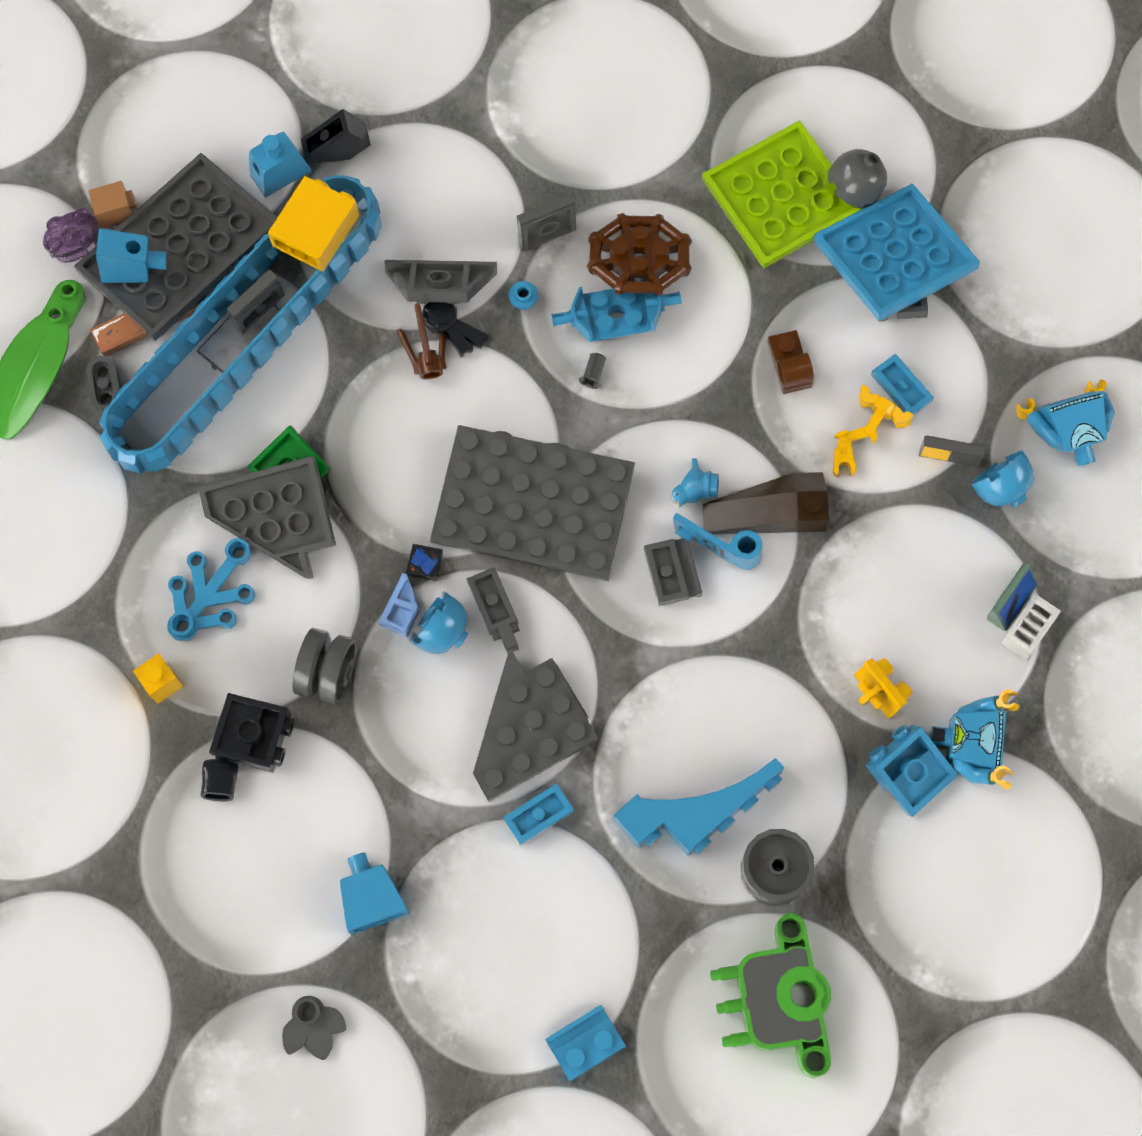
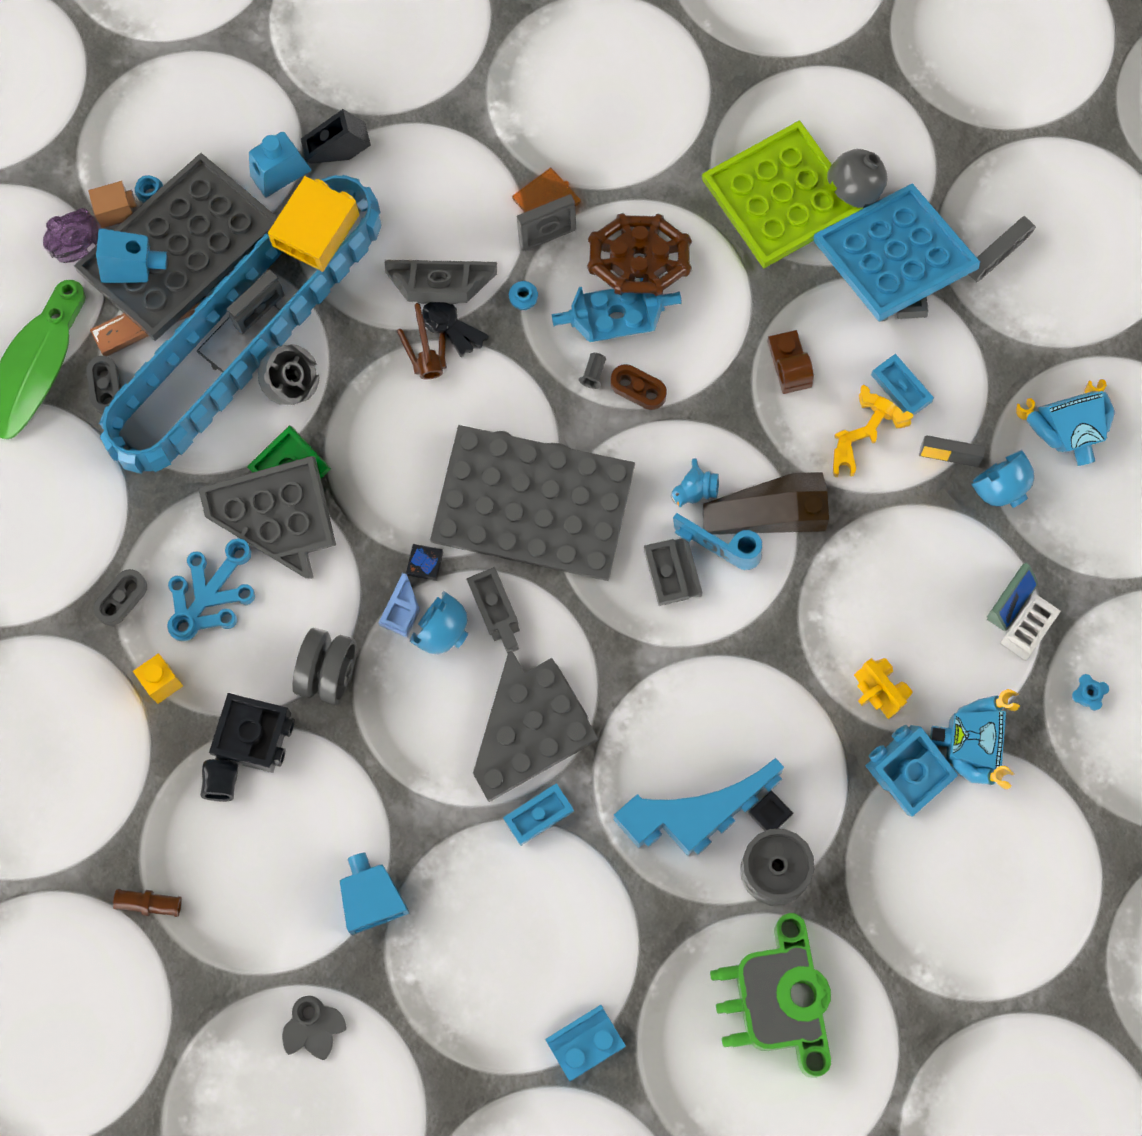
(117, 596): none -> dark grey plate
(143, 184): none -> dark azure plate
(147, 902): none -> reddish brown pin
(288, 375): none -> dark grey cylinder
(543, 190): none -> clear orange piece
(640, 386): none -> reddish brown plate
(770, 812): none -> black tile
(1003, 247): none -> dark grey beam
(1081, 694): none -> dark azure plate

